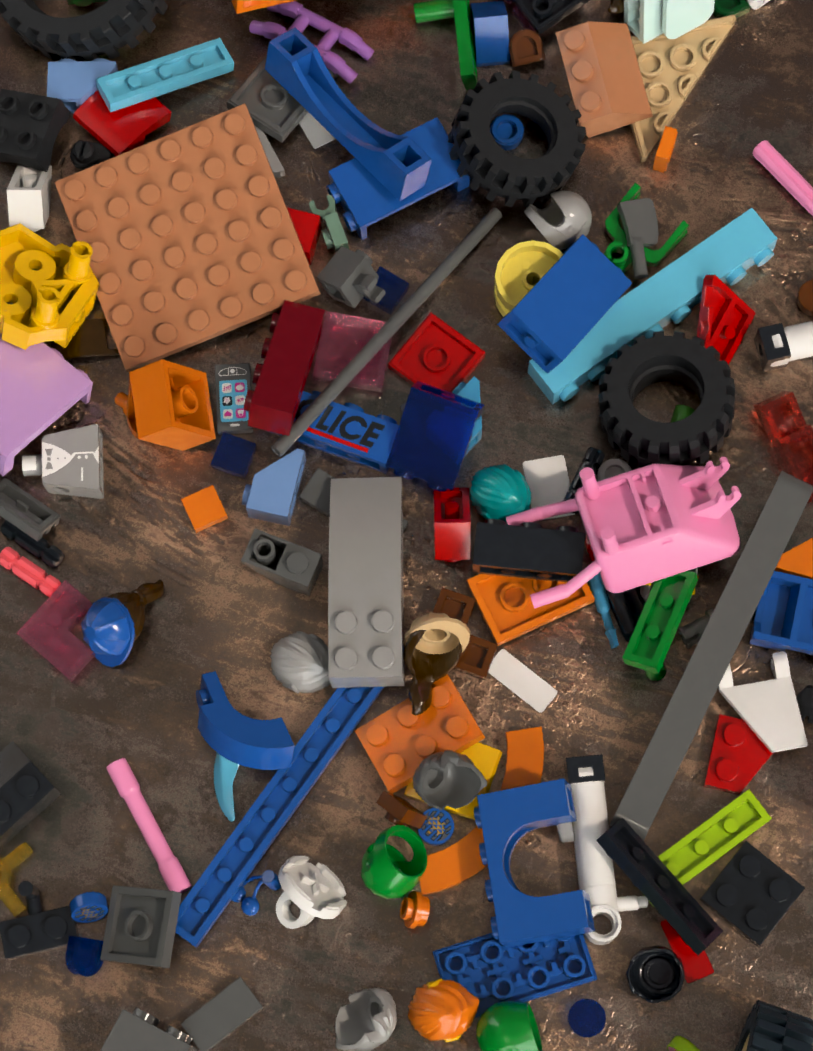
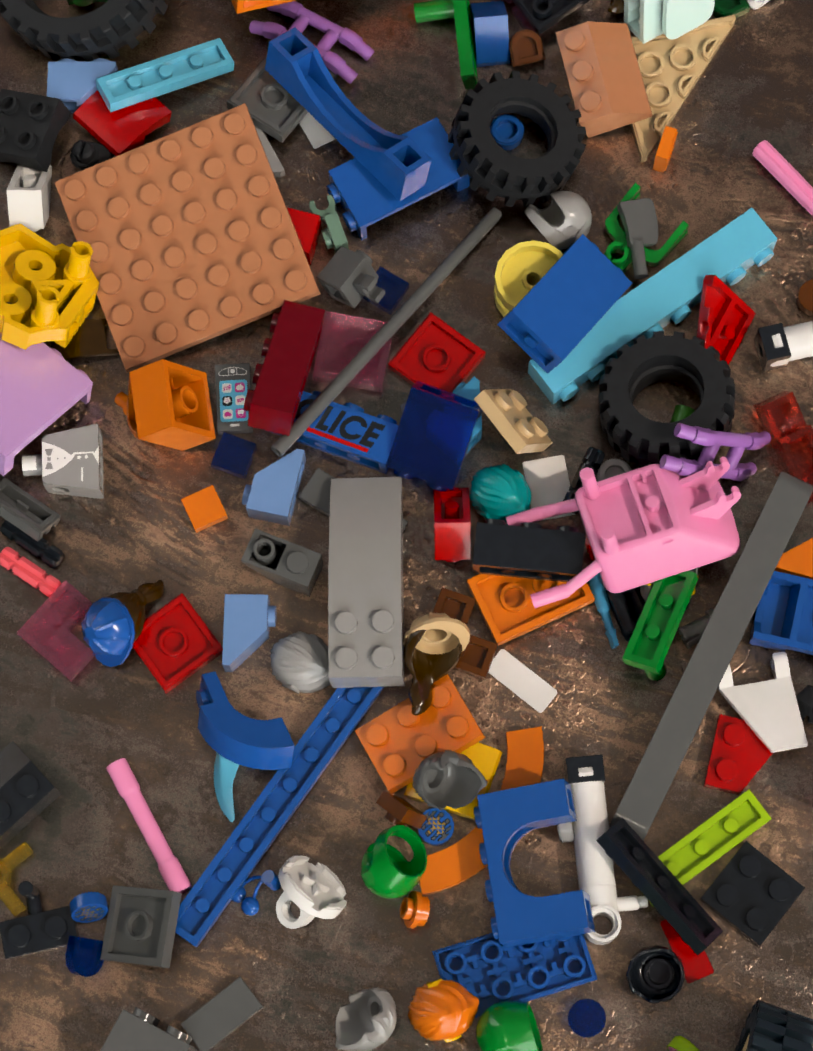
(176, 643): none -> red tile
(245, 627): none -> medium blue slope
(509, 415): none -> tan plate
(712, 441): none -> medium lavender piece

